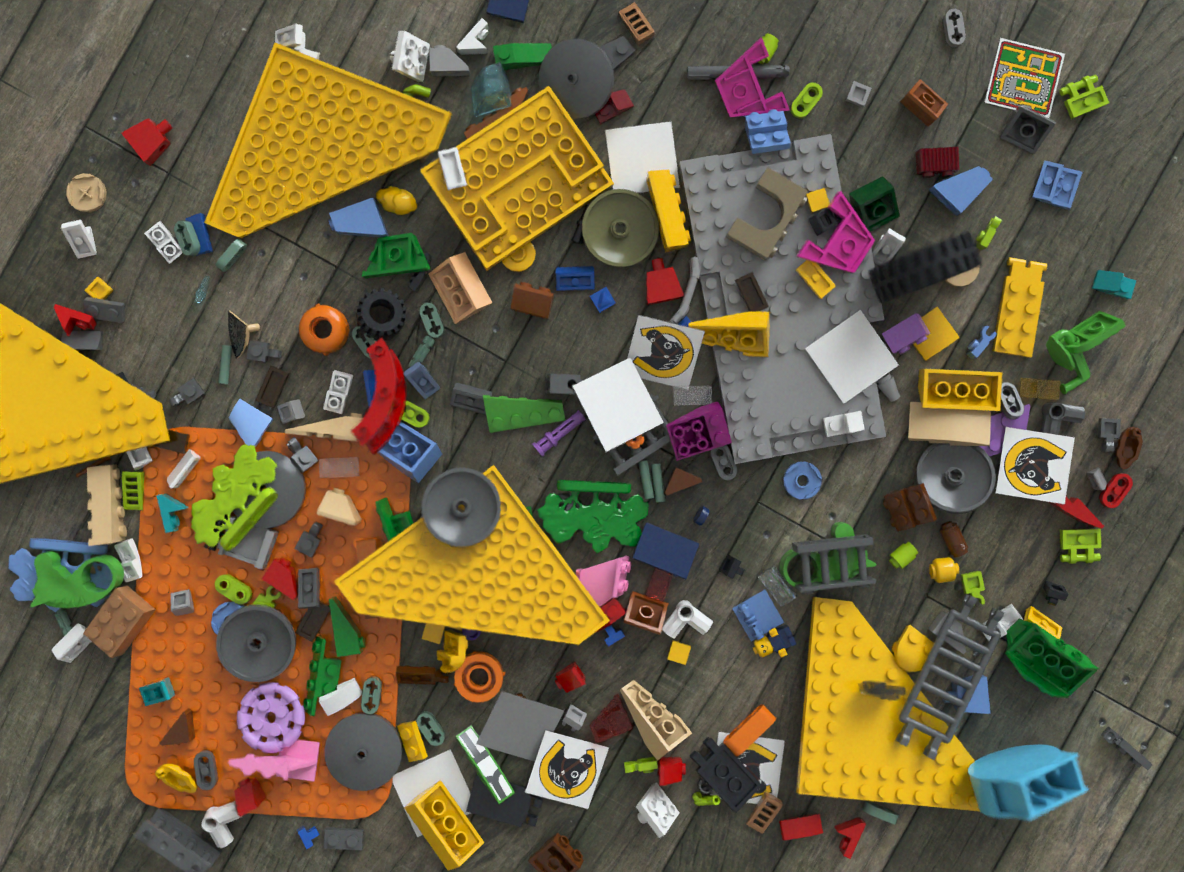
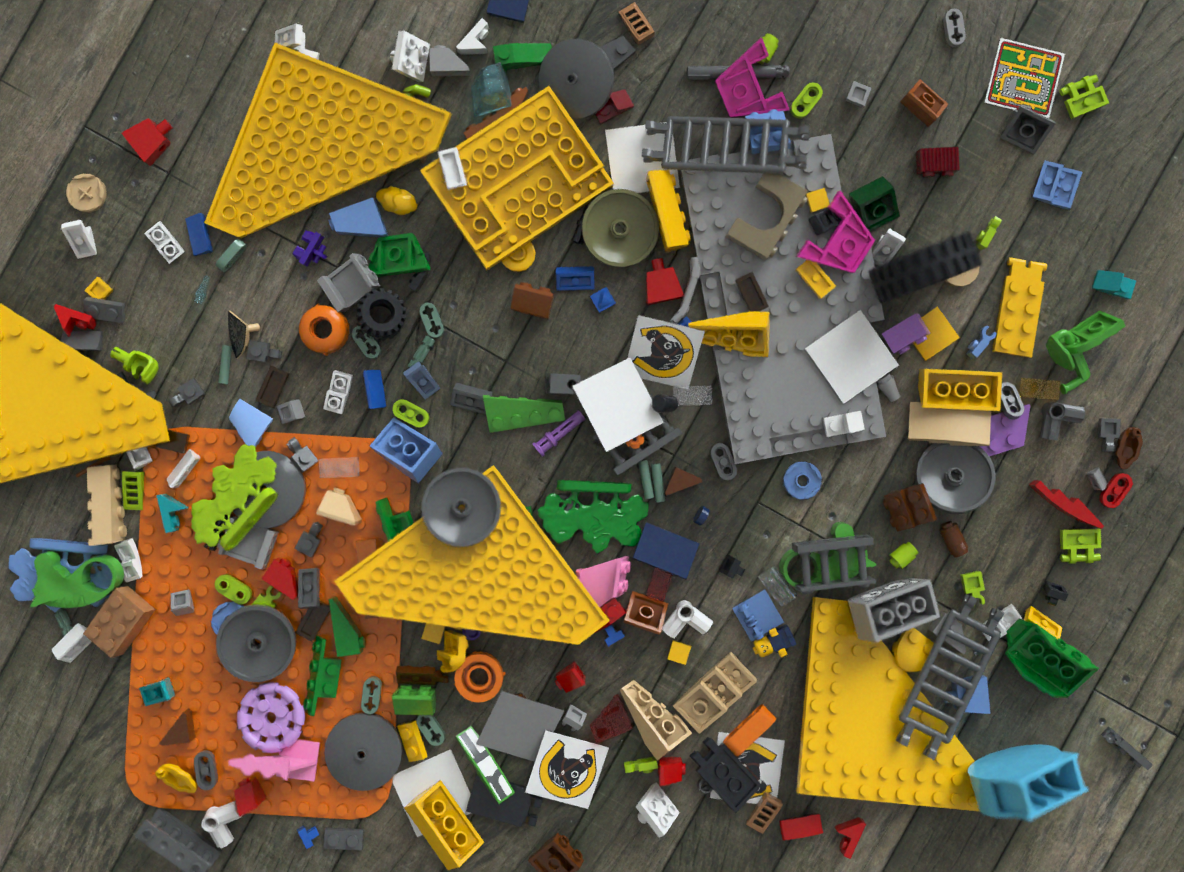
(136, 363): none -> lime piece
(187, 238): sand green beam -> none
(306, 256): none -> dark purple hips
(338, 428): tan wedge -> none
(344, 695): white slope -> none
(349, 283): none -> light grey panel
(388, 400): red fence -> none
(414, 700): none -> bright green slope
(460, 287): light nougat slope -> none
(664, 403): none -> black piece
(699, 431): magenta slope -> none
(705, 800): lime arm -> none
(715, 692): none -> tan slope
(784, 161): none -> dark grey bar
(880, 812): sand green beam -> none
(881, 690): clear smoke slope -> none
(893, 608): none -> light grey brick
(943, 570): yellow head -> none
(961, 189): medium blue slope -> none
(1035, 465): sticker -> none

